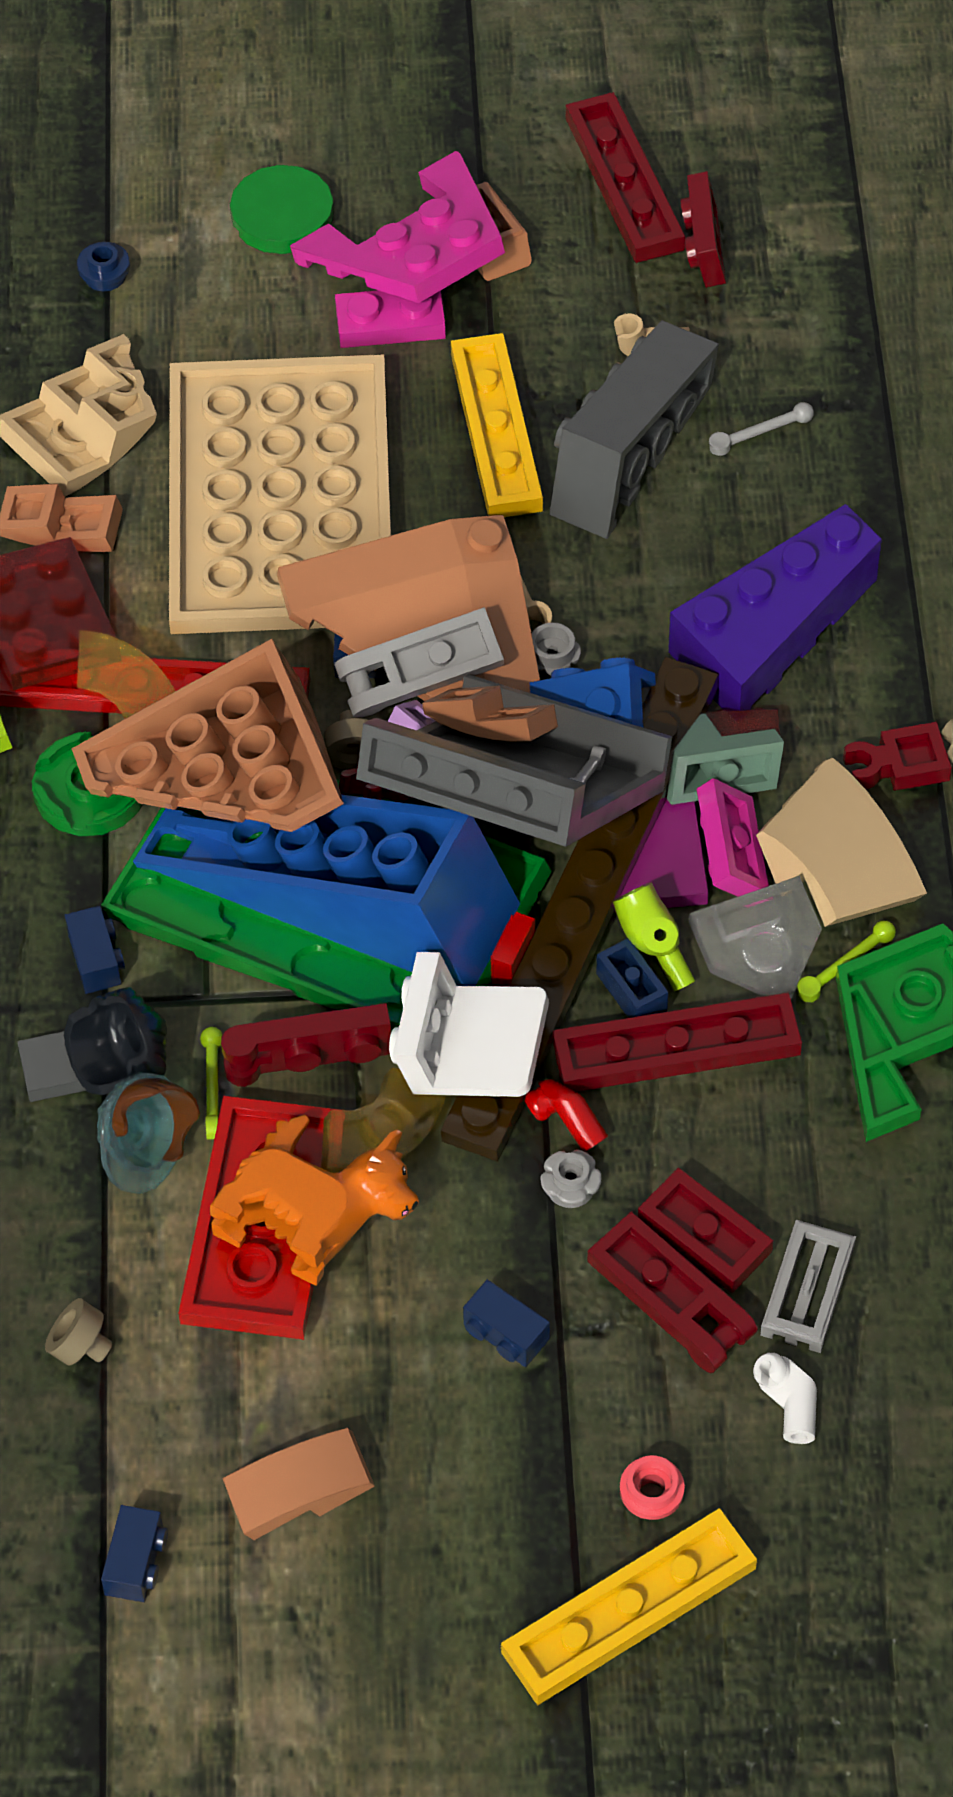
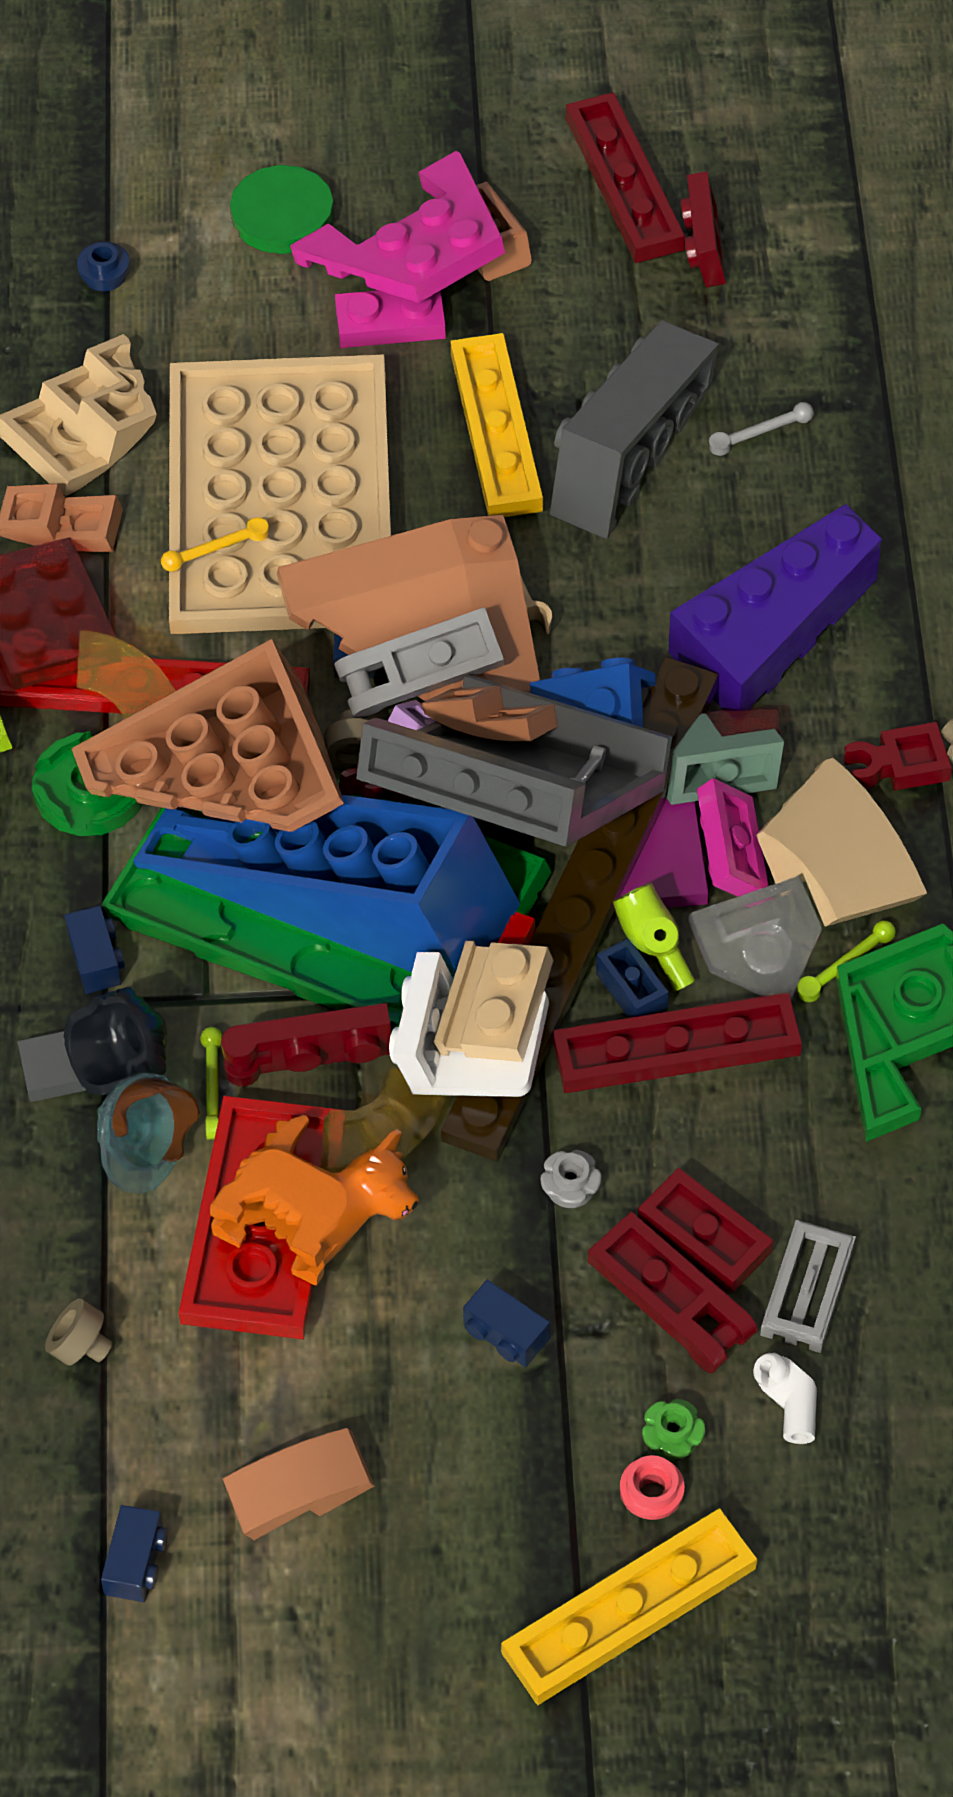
(256, 530): none -> yellow hinge
(494, 1001): none -> tan plate
(558, 639): light grey plate -> none
(572, 1110): red arm -> none
(629, 329): tan hand -> none
(673, 1444): none -> bright green plate

